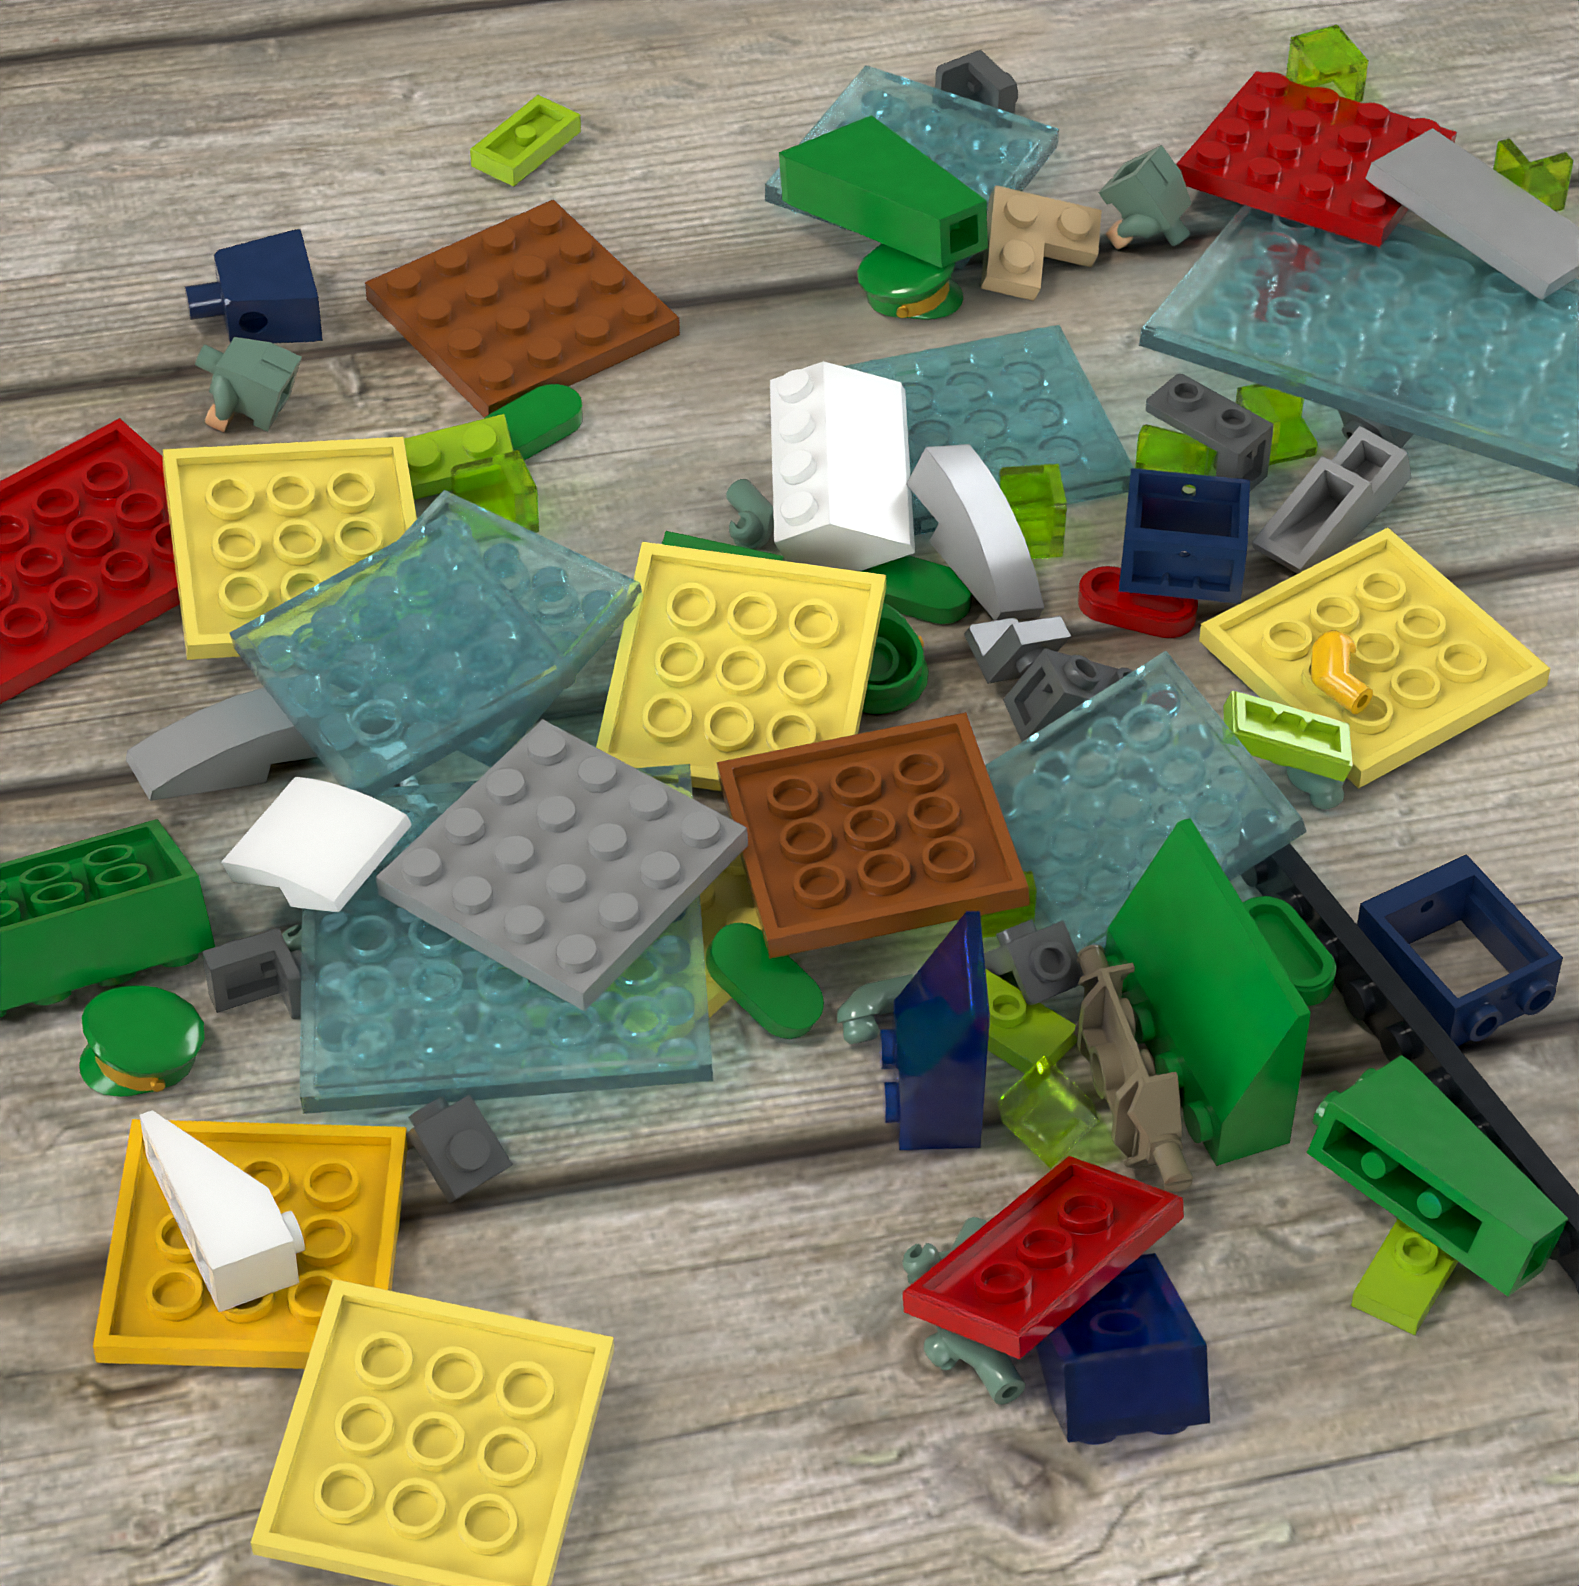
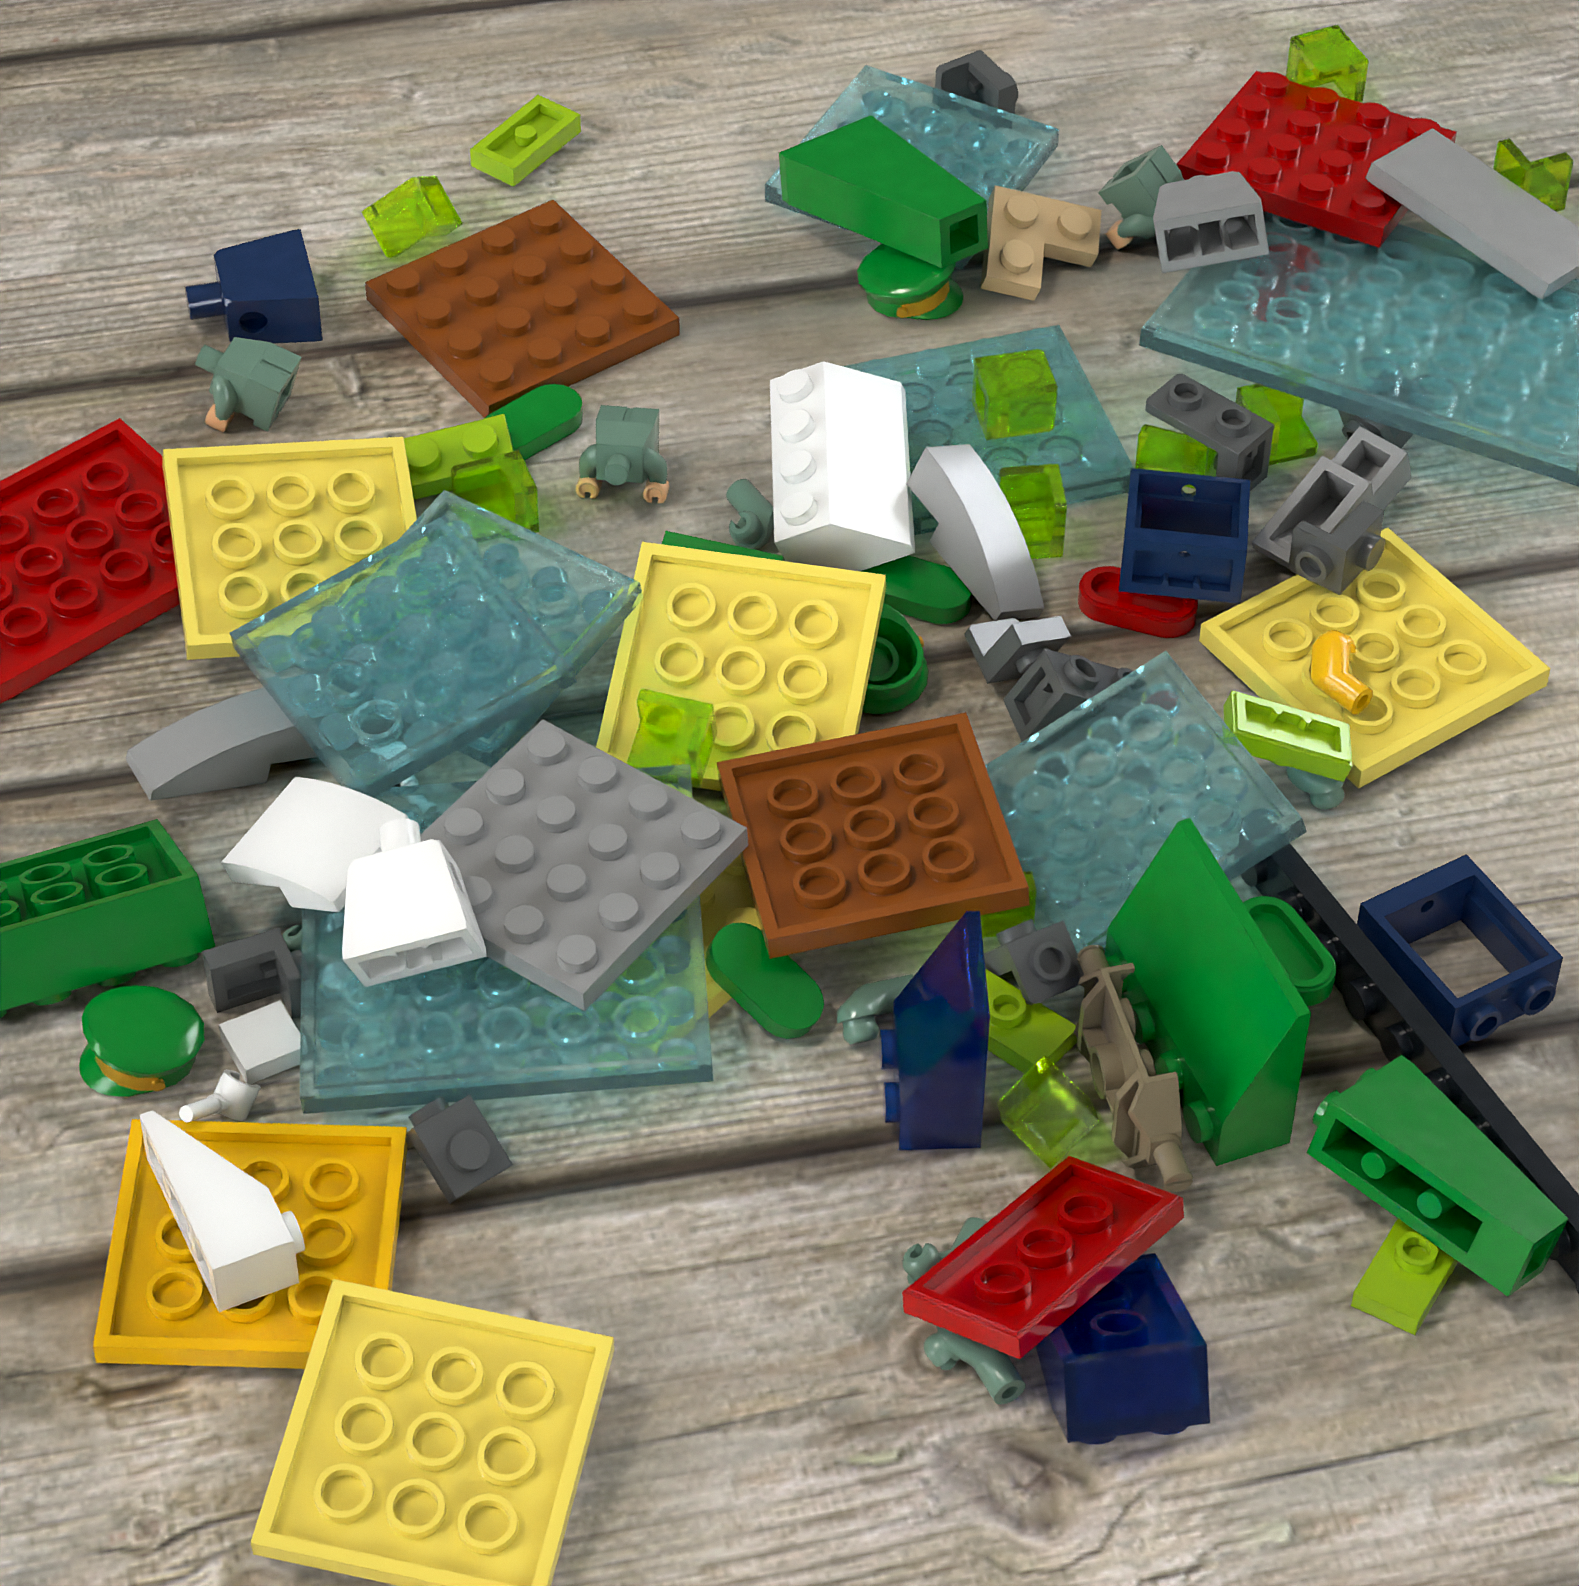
(229, 1098): none -> white hand
(262, 1042): none -> white tile
(407, 909): none -> white torso
(410, 214): none -> clear neon green panel
(624, 453): none -> sand green piece
(673, 733): none -> clear neon green panel
(1014, 394): none -> clear neon green panel
(1208, 222): none -> light grey torso
(1340, 556): none -> dark grey bracket

